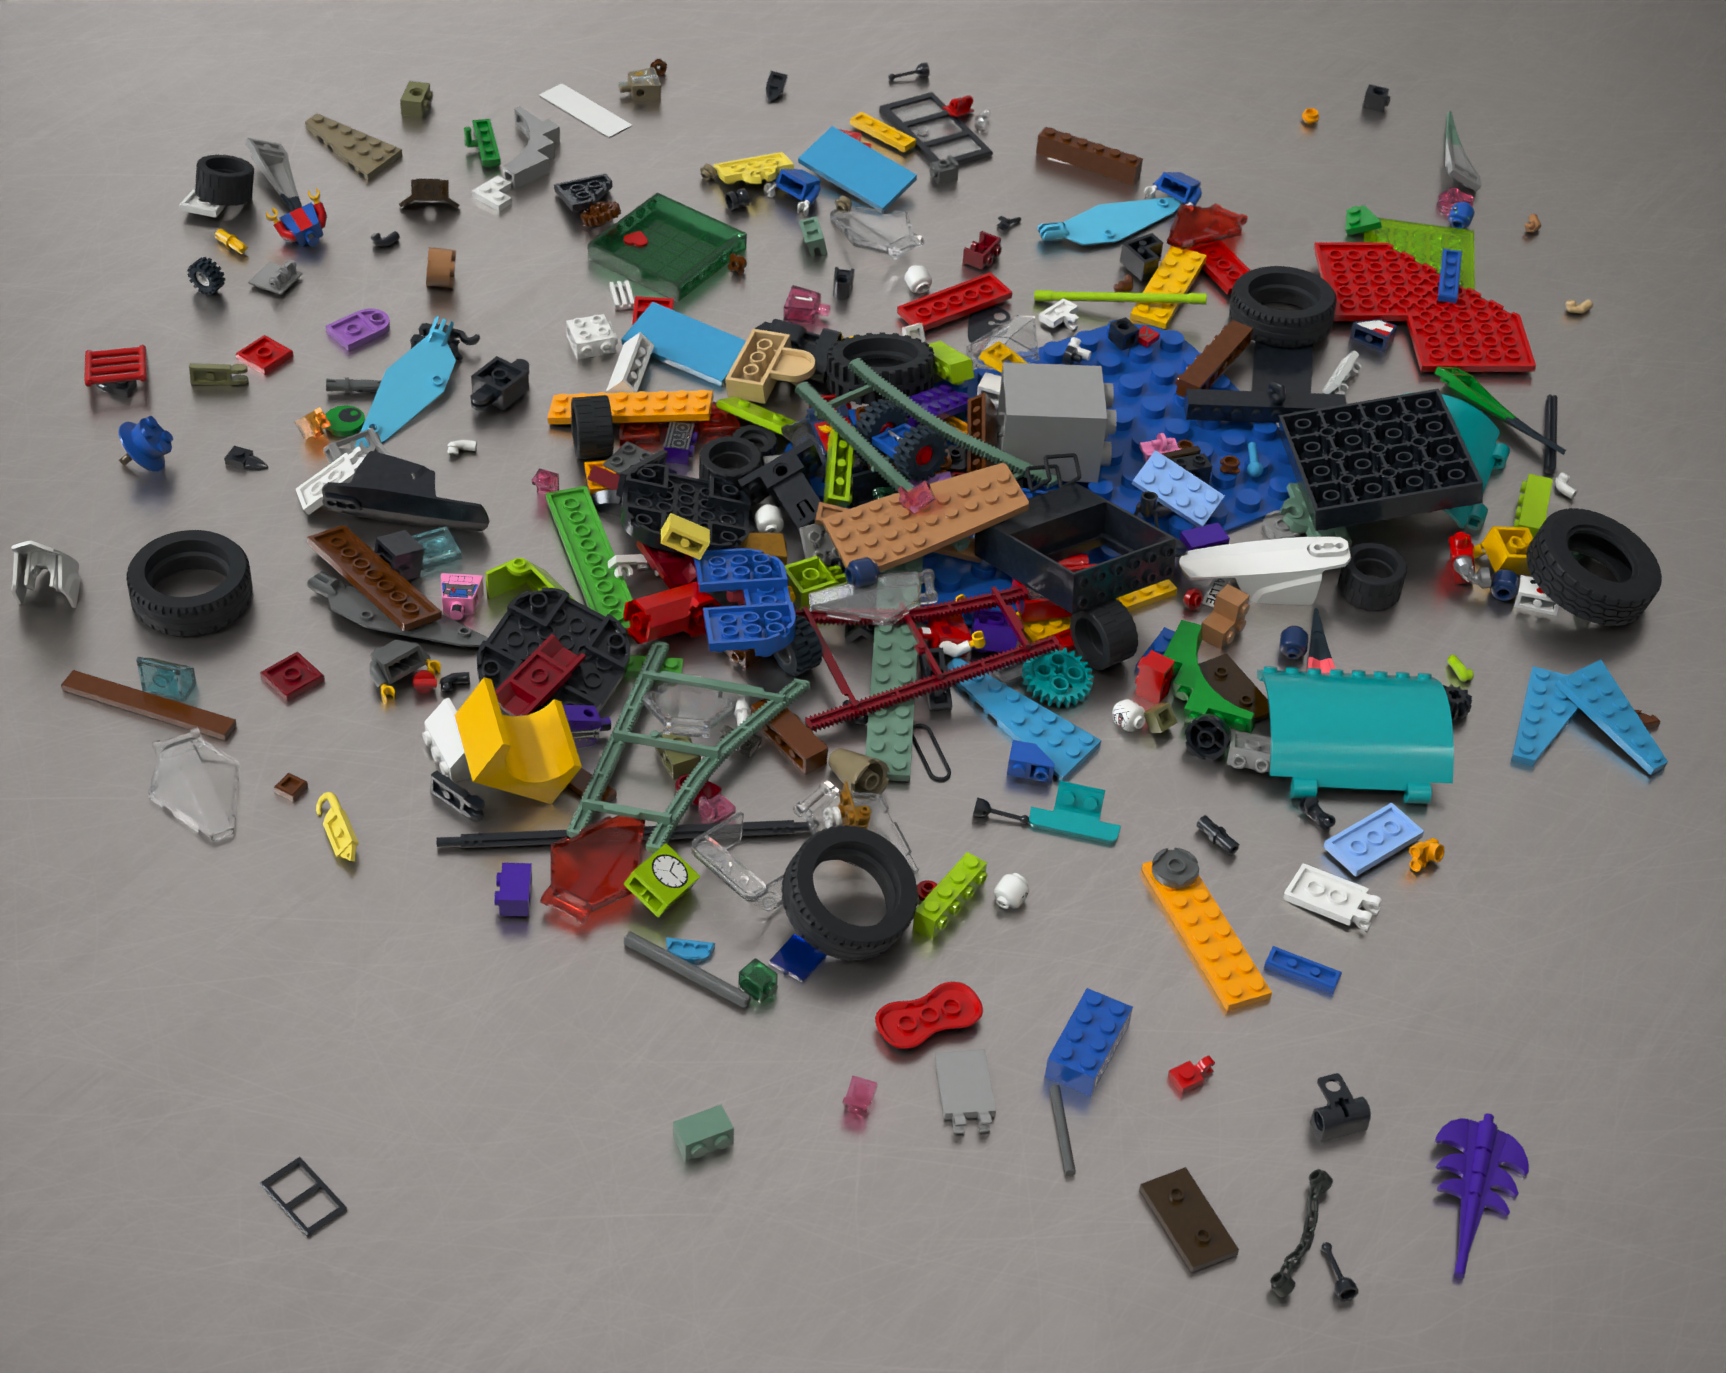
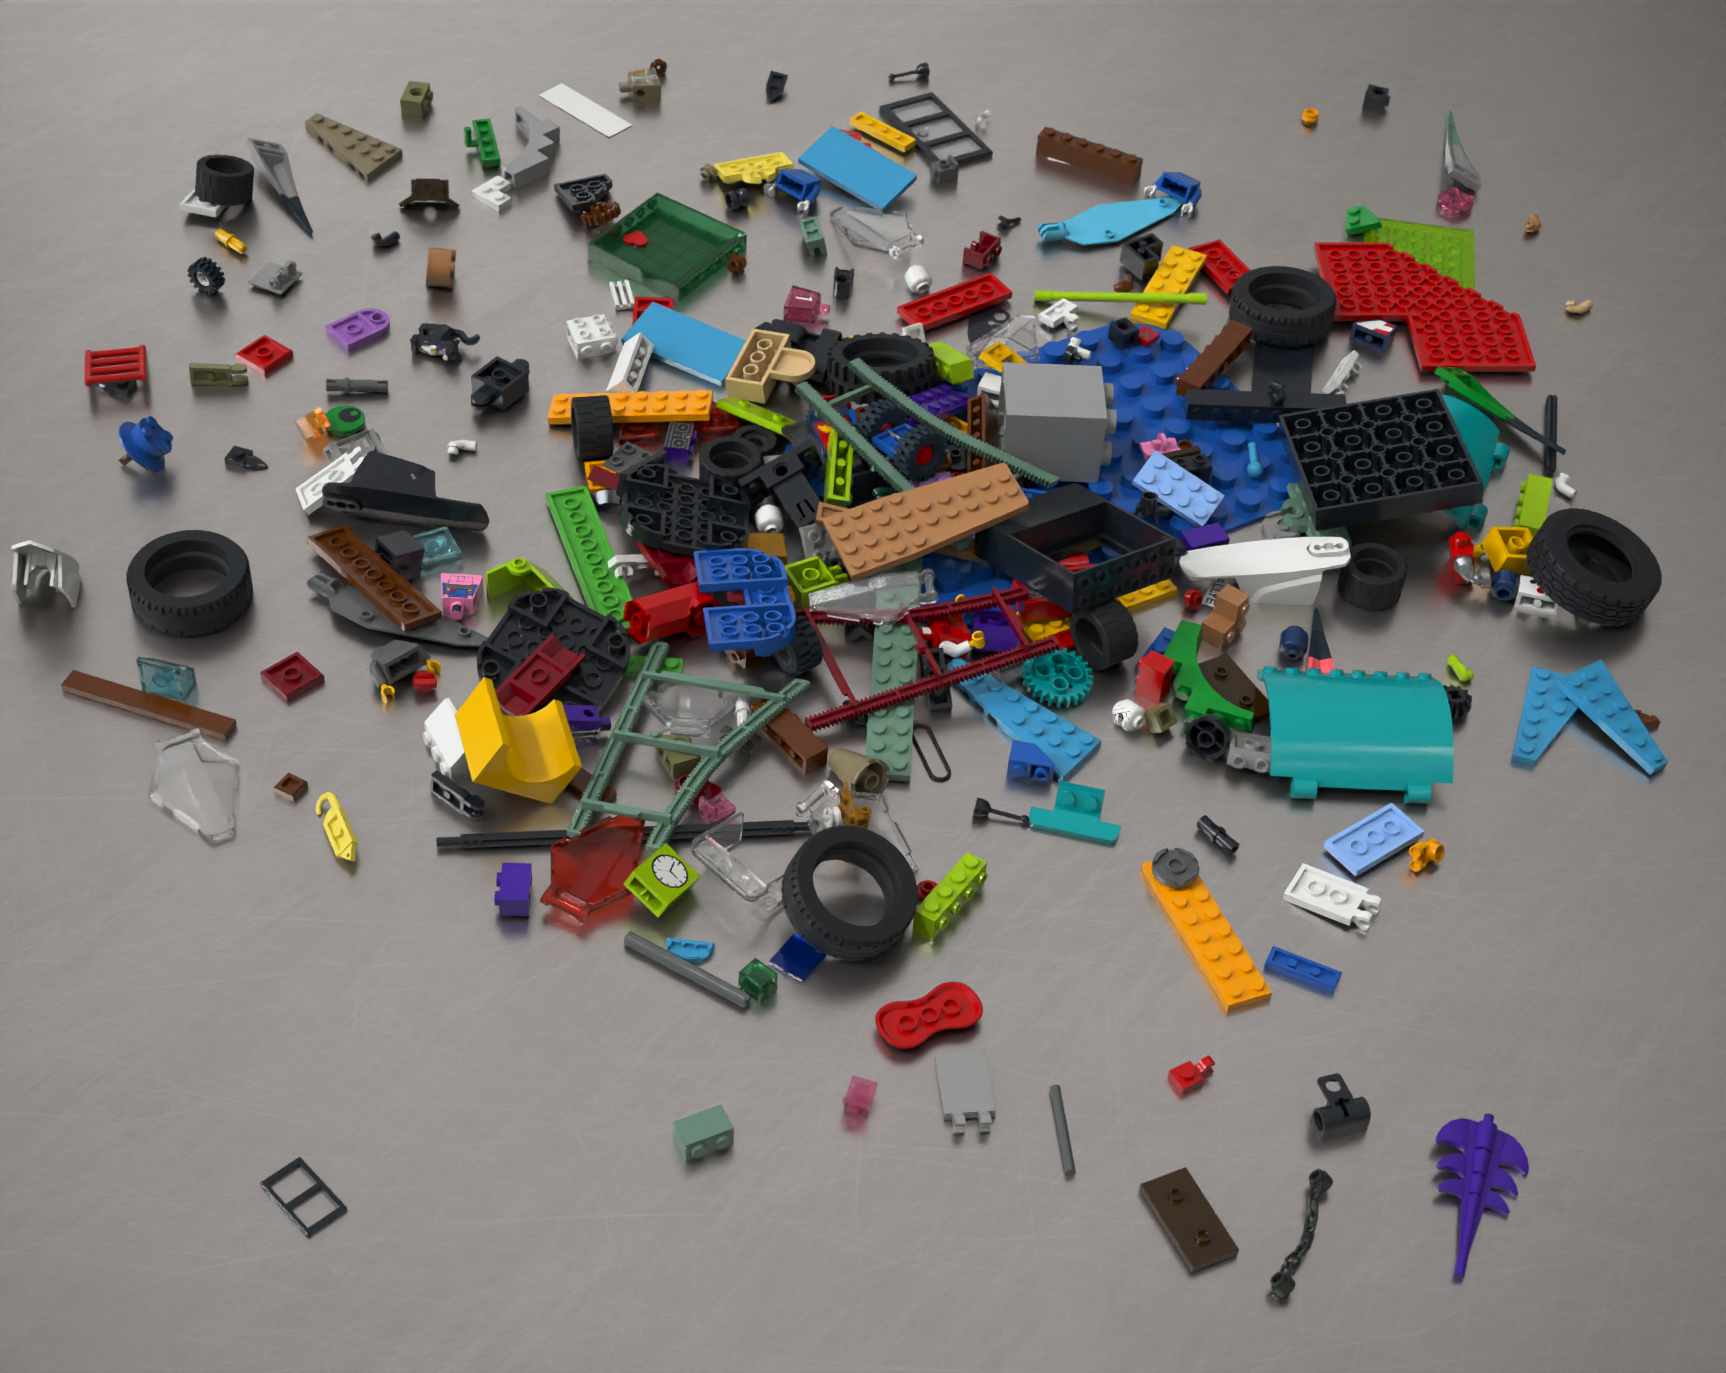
(302, 224): torso -> none
(411, 383): medium azure wing -> none
(454, 678): black arm -> none
(546, 481): clear pink bracket -> none
(685, 536): light yellow brick -> none
(843, 204): dark tan plate -> none
(862, 572): dark blue head -> none
(917, 497): clear pink bracket -> none
(960, 106): red hinge -> none
(1011, 891): white head -> none
(1046, 466): black piece -> none
(1088, 1042): blue brick -> none
(1205, 225): clear red windscreen -> none
(1230, 465): reddish brown plate -> none
(1311, 808): black piece -> none
(1345, 1286): black hinge -> none
(1449, 275): blue tile -> none
(1461, 215): blue head -> none

